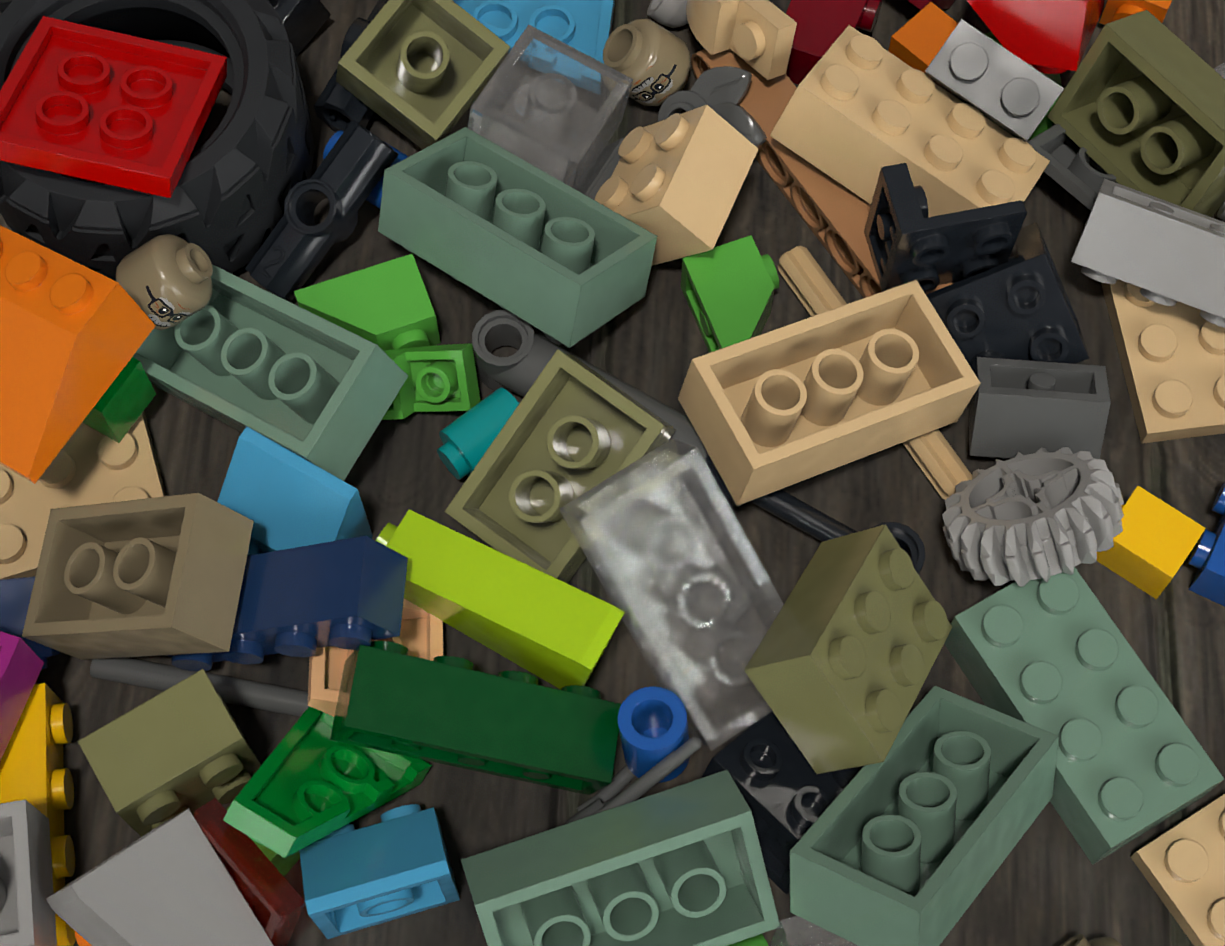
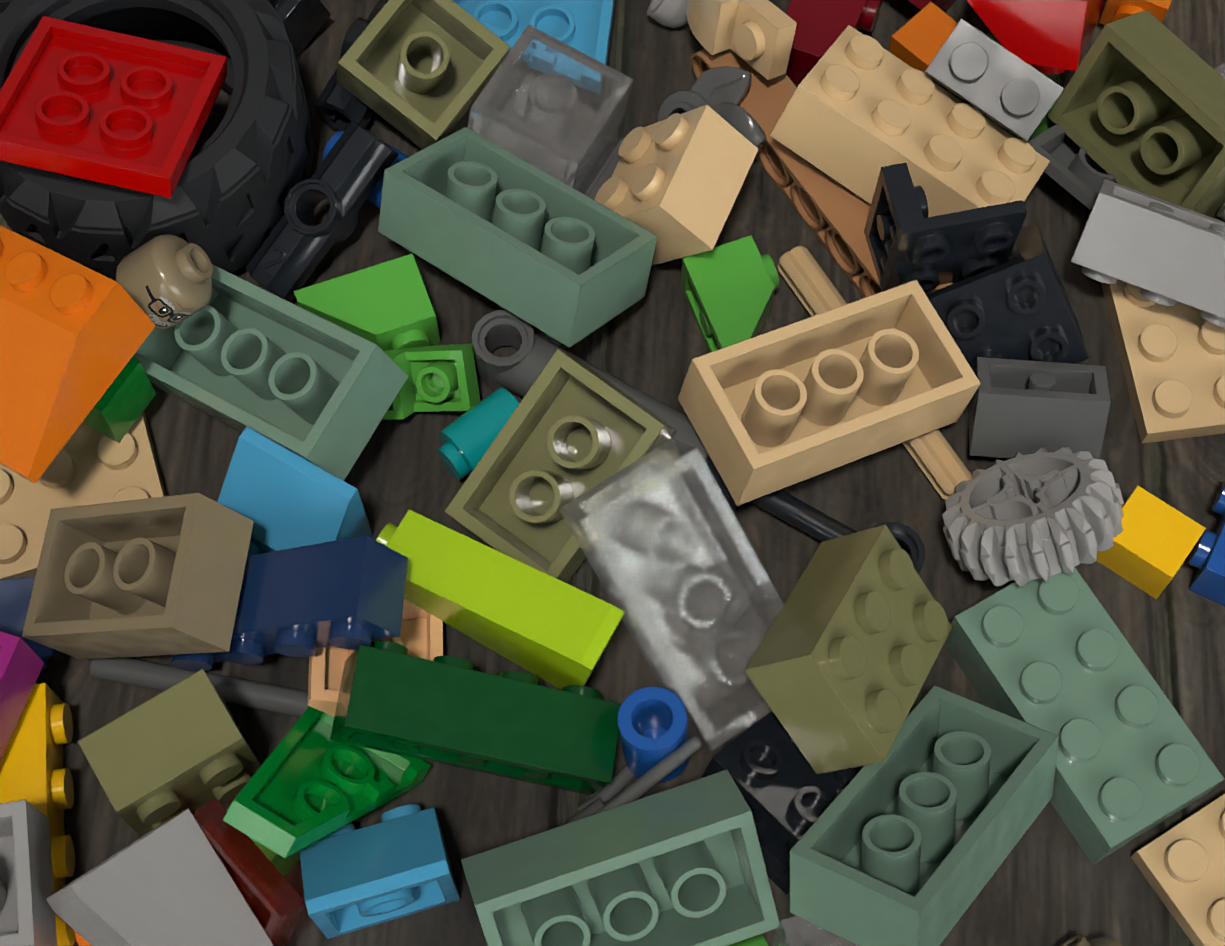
(649, 56): dark tan head -> none

